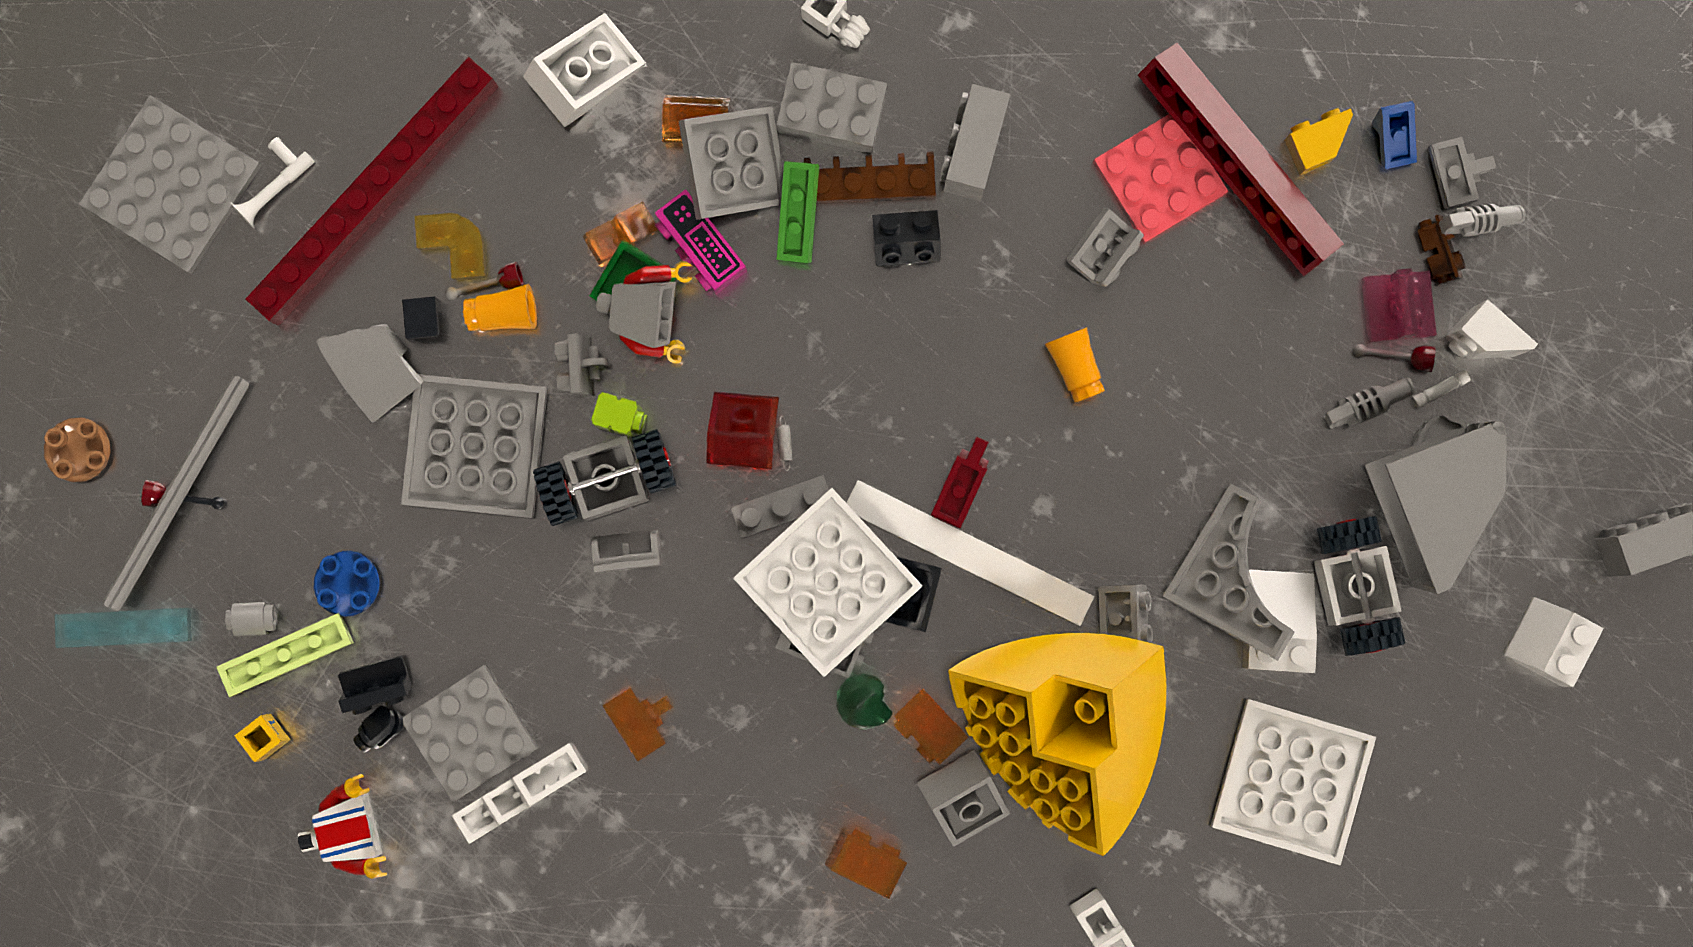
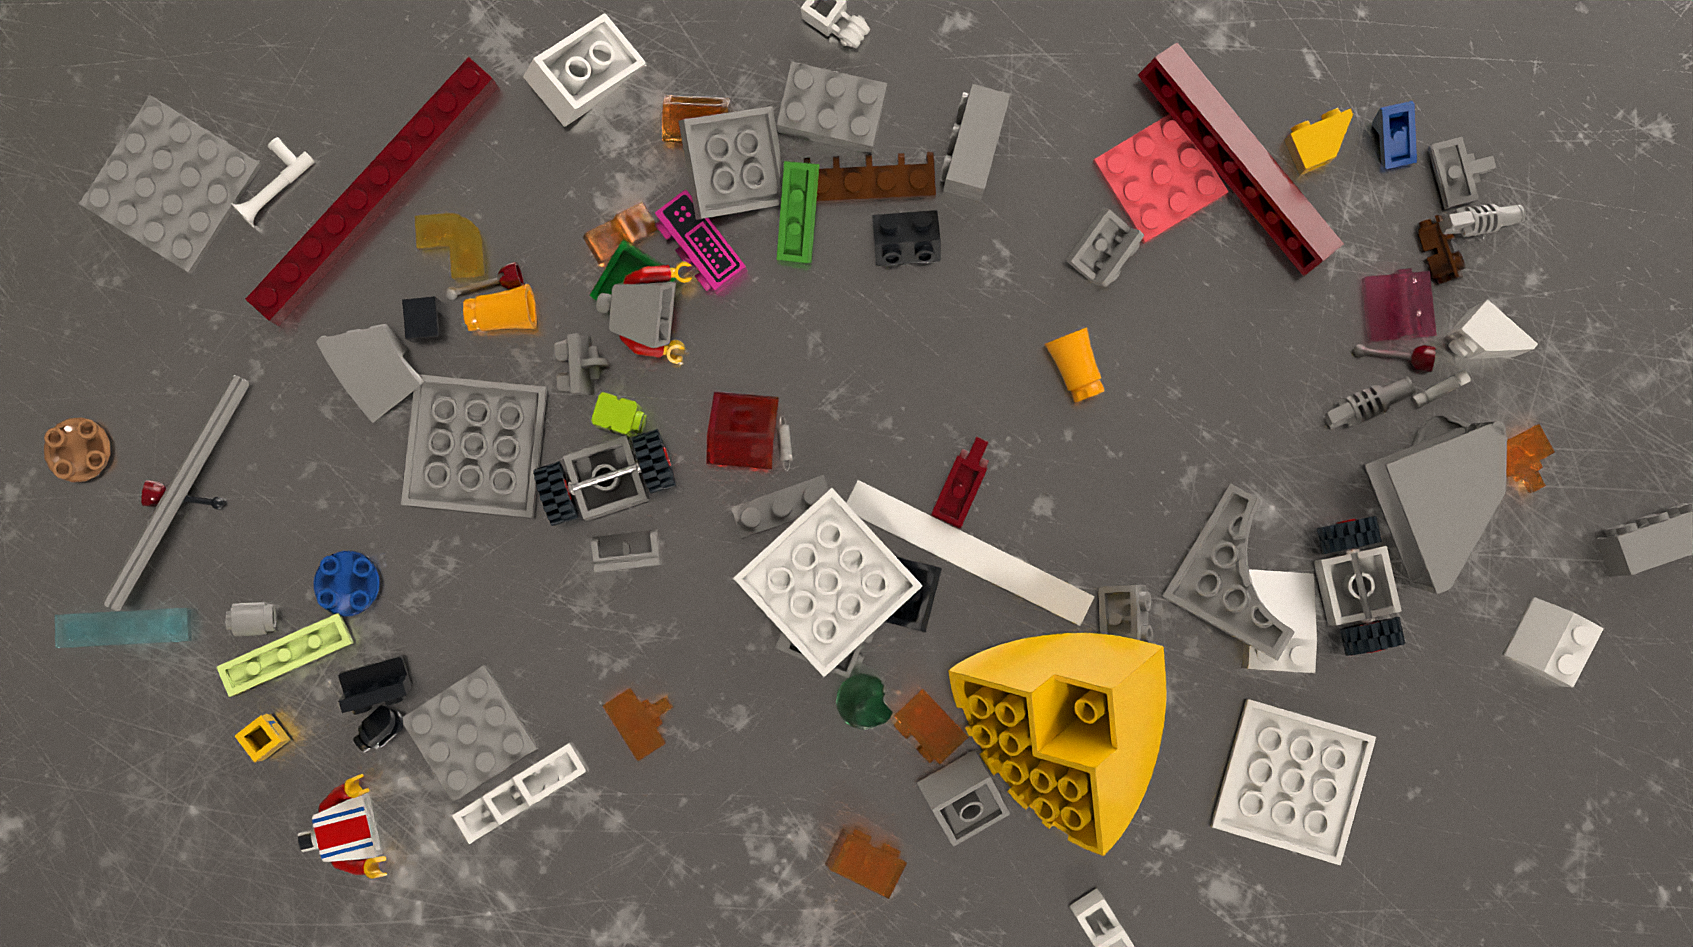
(1524, 457): none -> clear orange hinge

